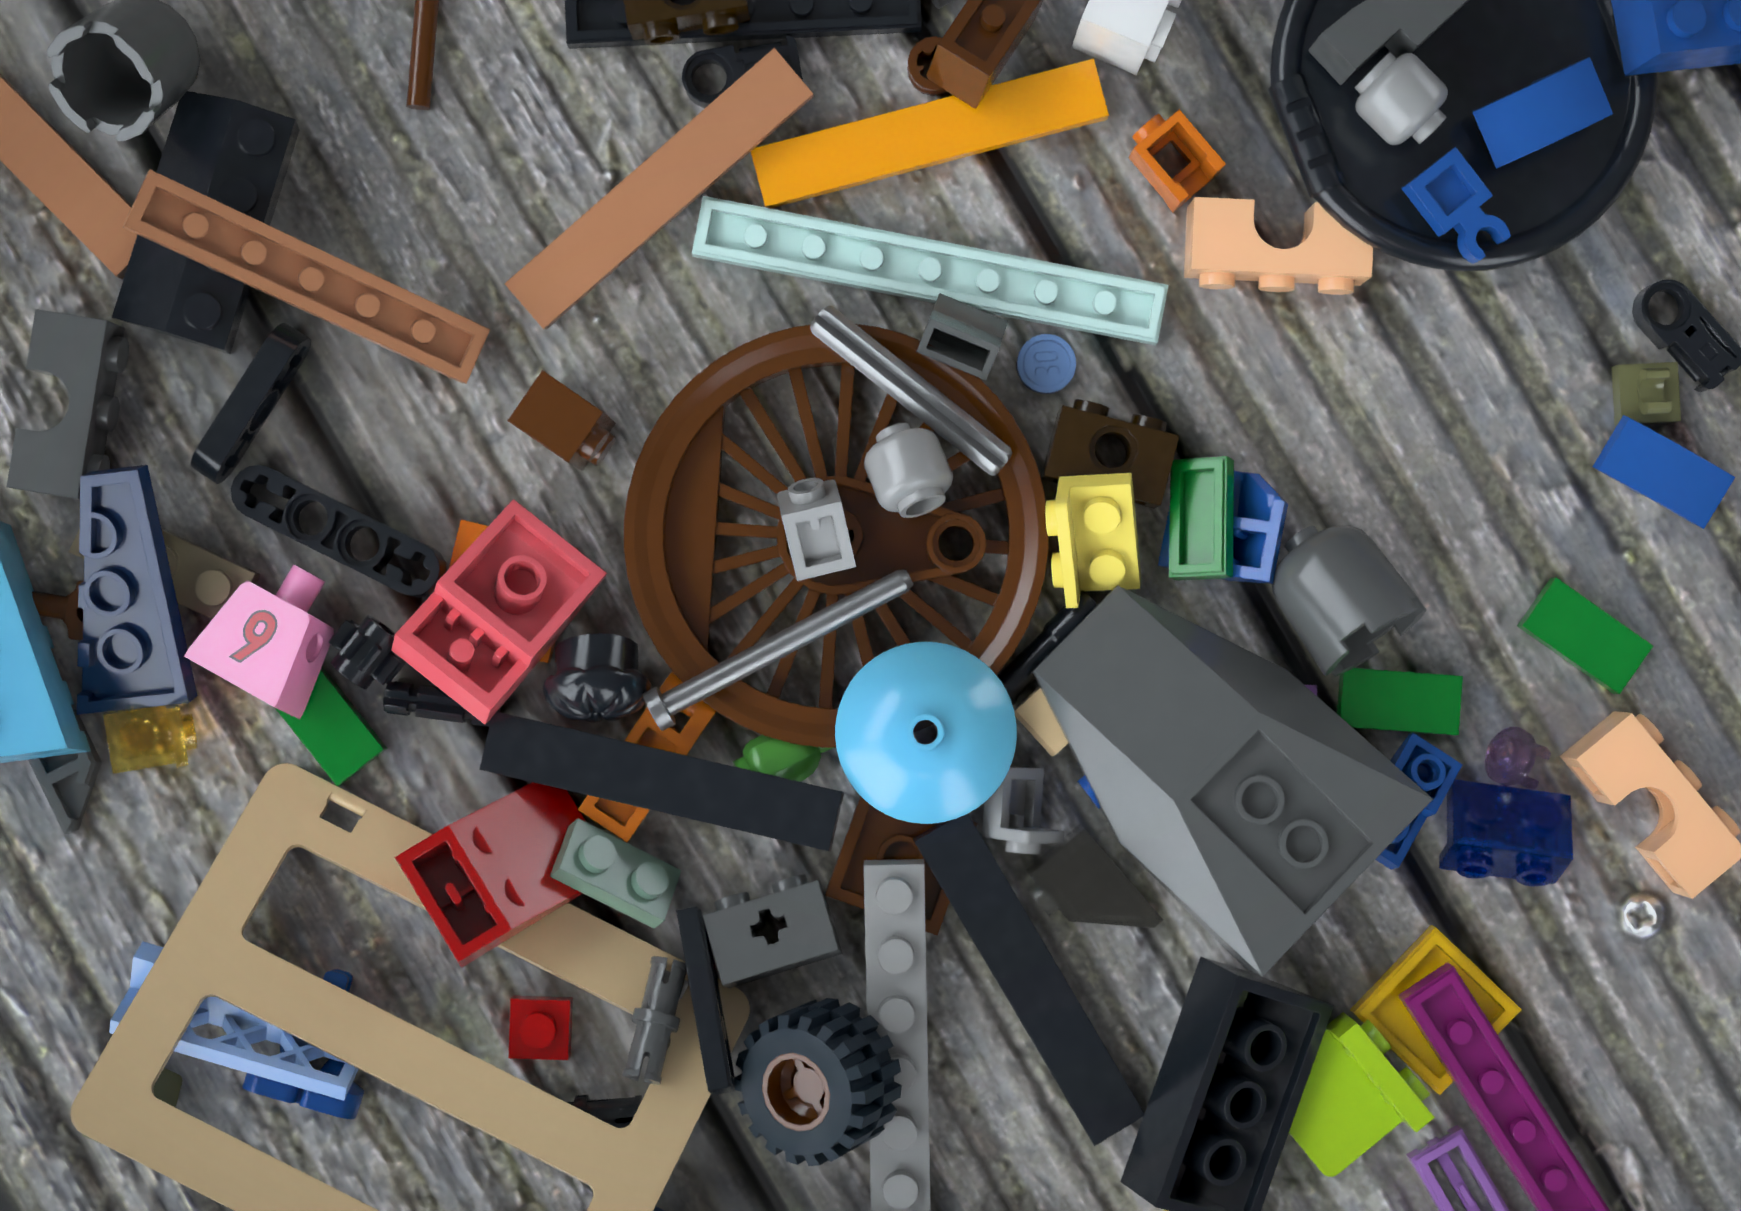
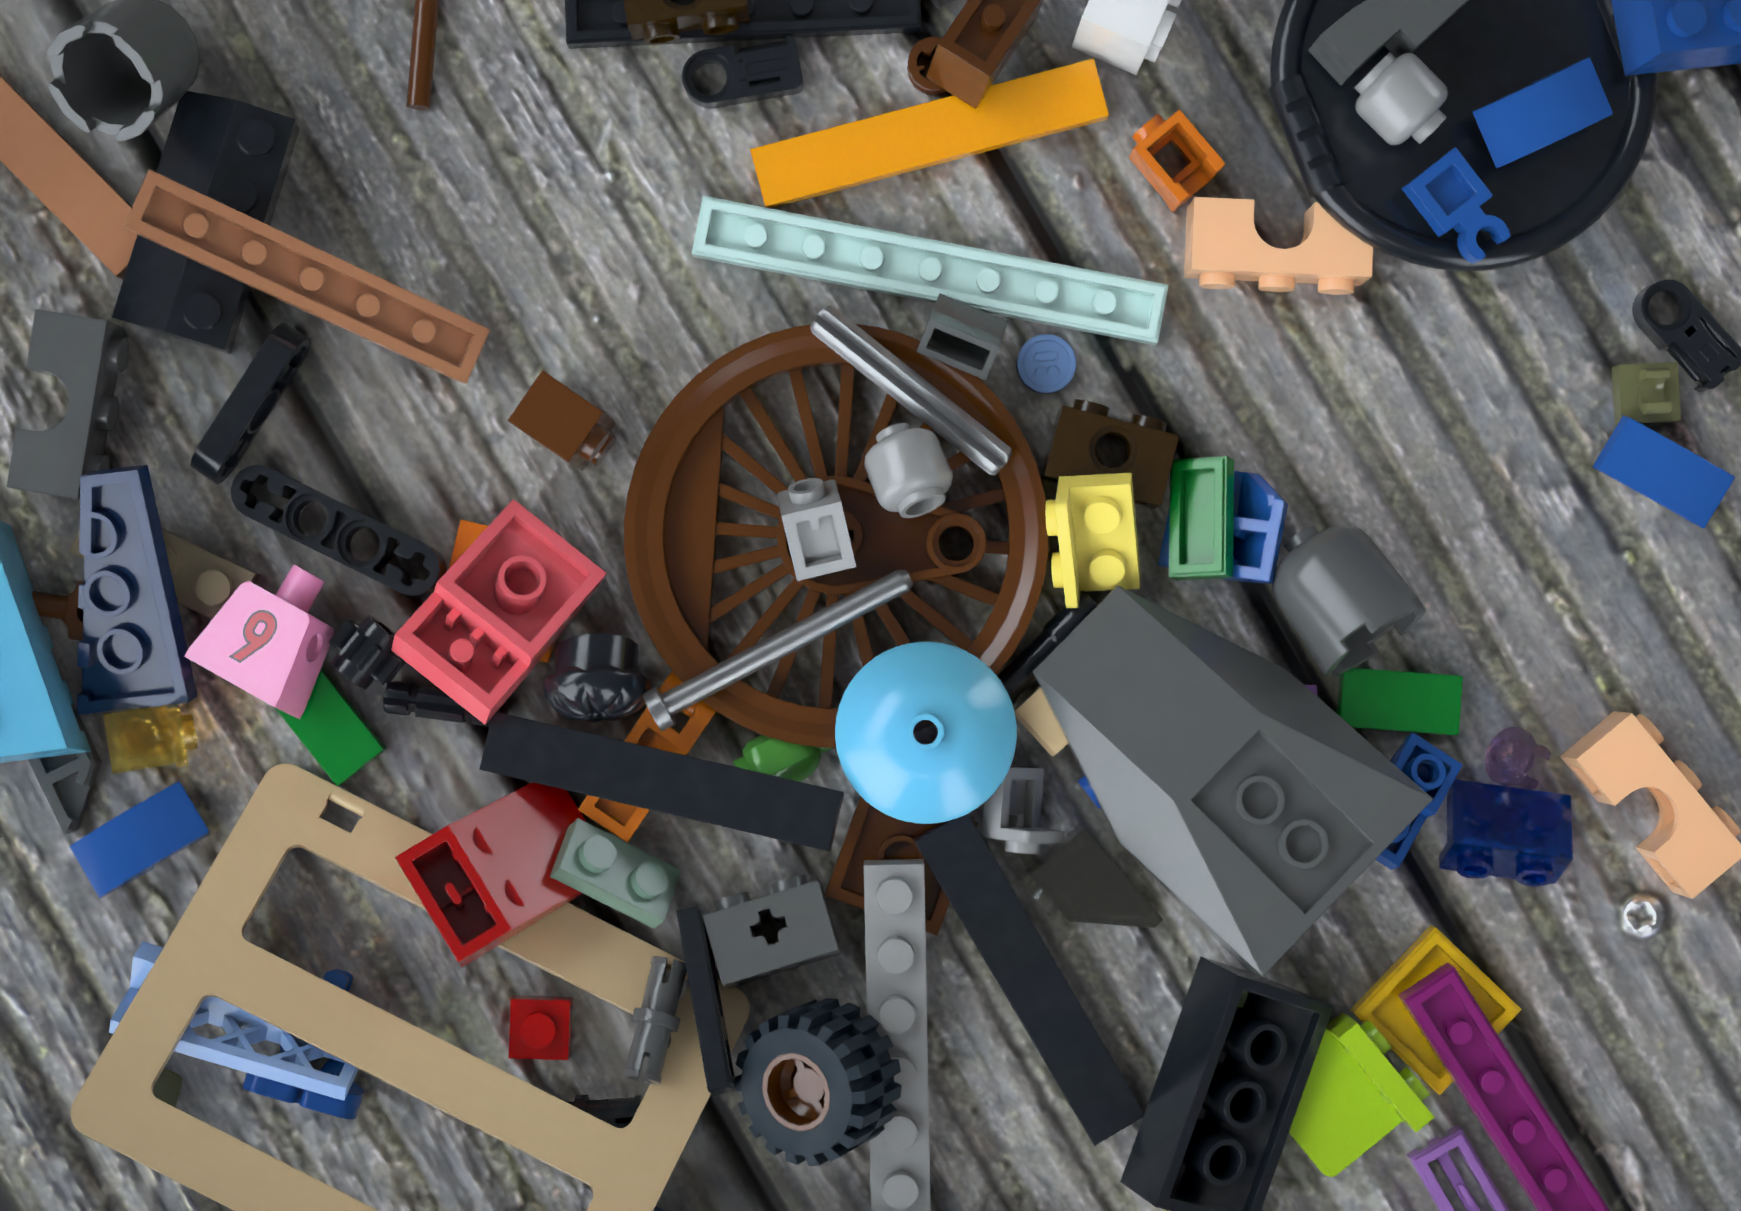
(139, 839): none -> blue slope
(659, 189): nougat tile -> none
(1585, 635): green tile -> none

